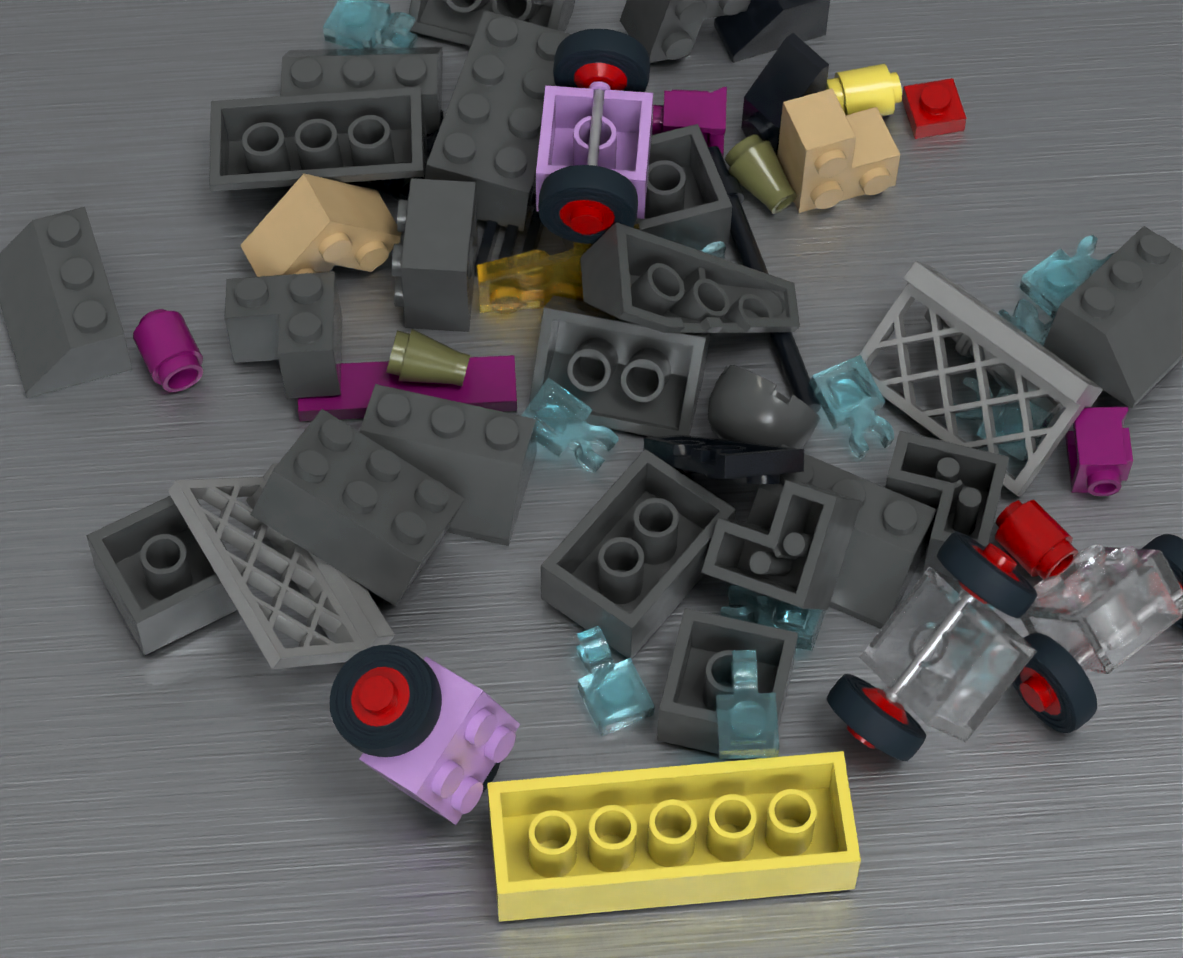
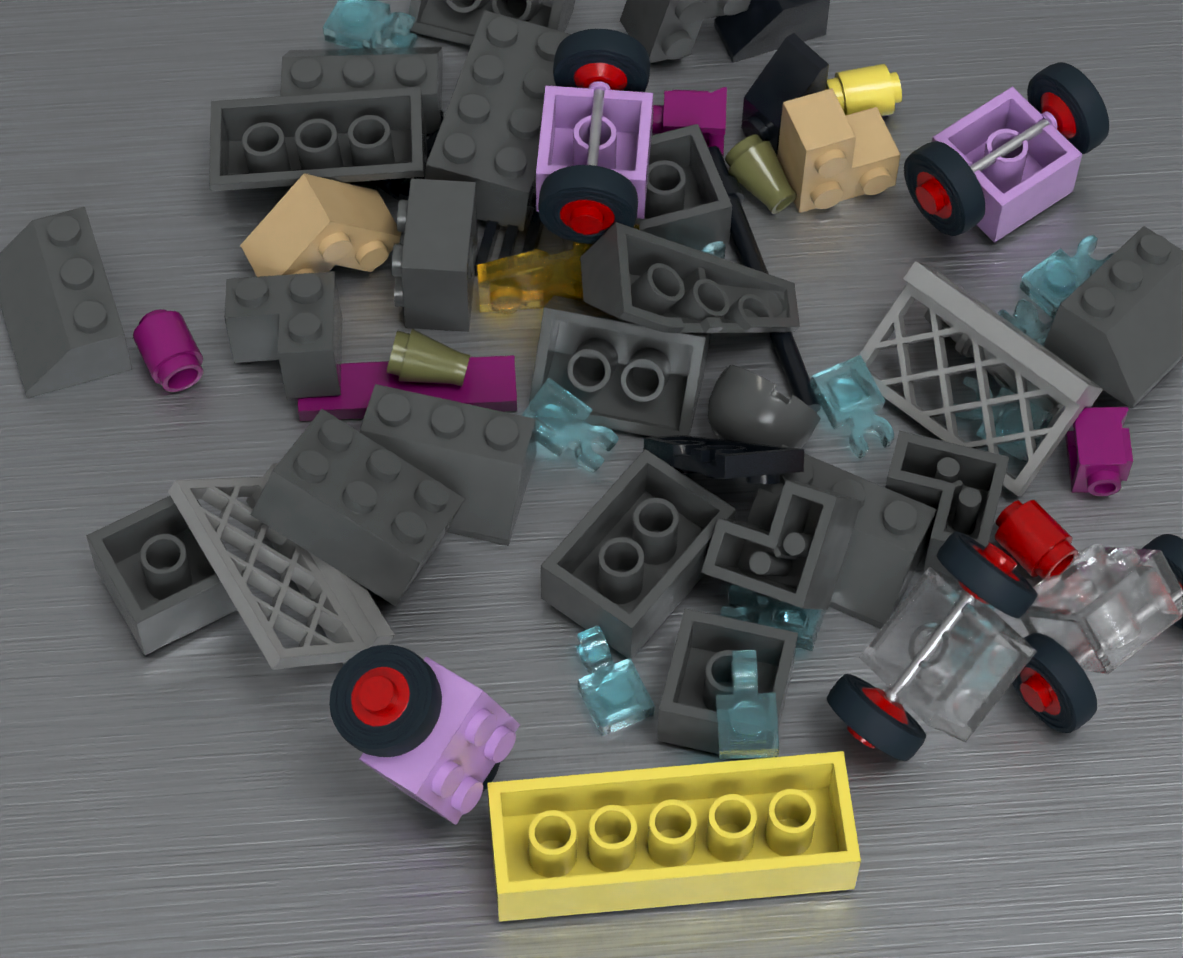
(933, 108): red plate -> none
(1009, 155): none -> brick

